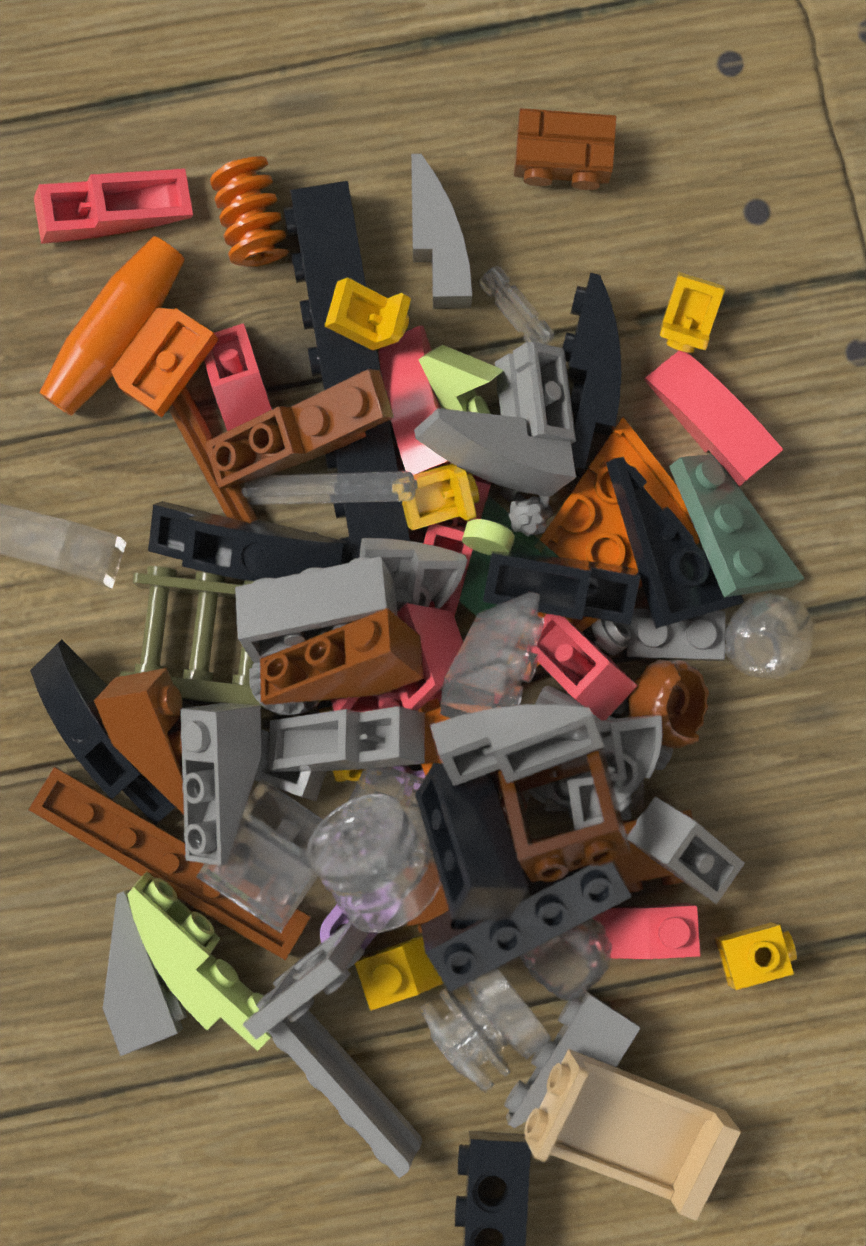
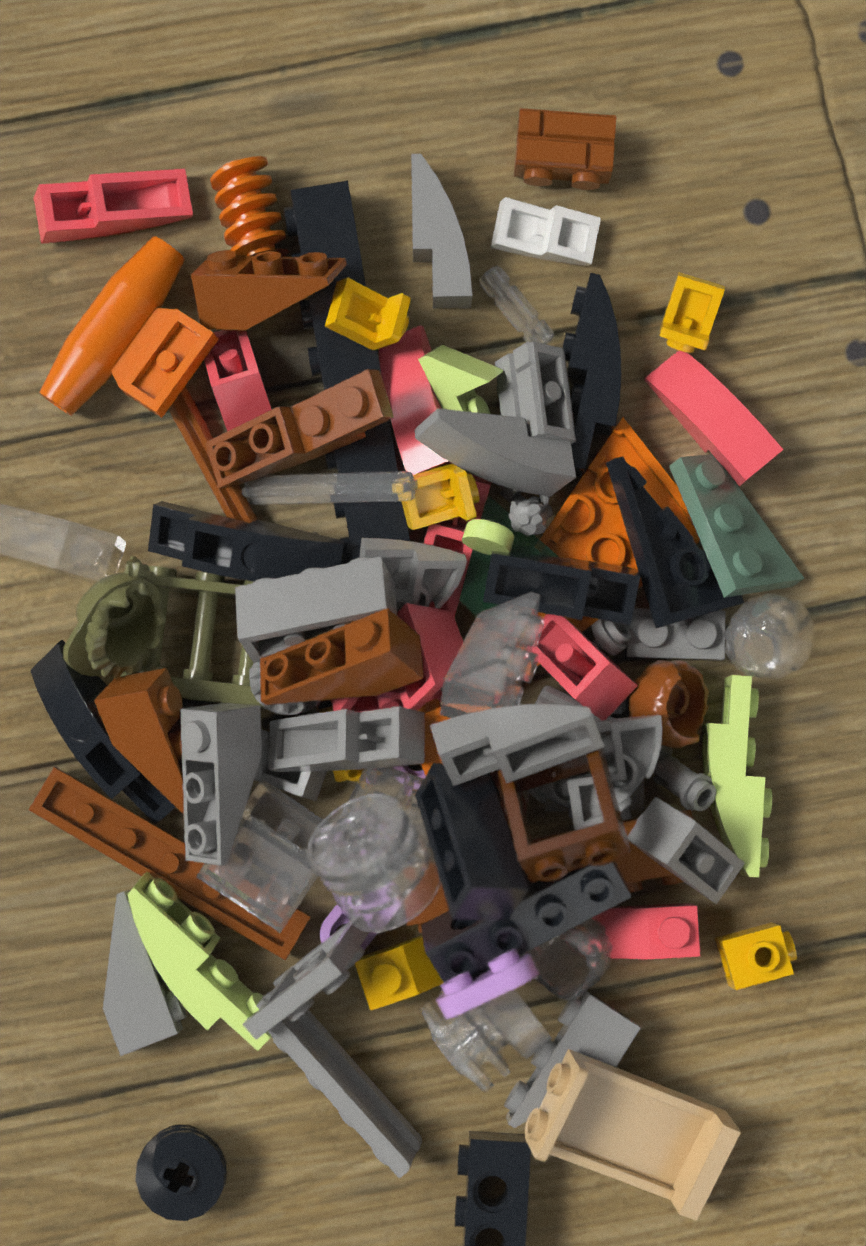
(117, 624): none -> olive hair
(193, 1196): none -> black piece
(246, 290): none -> dark orange slope
(465, 993): none -> lavender plate
(545, 233): none -> white slope
(693, 789): none -> light grey pin
(739, 799): none -> yellowish green slope

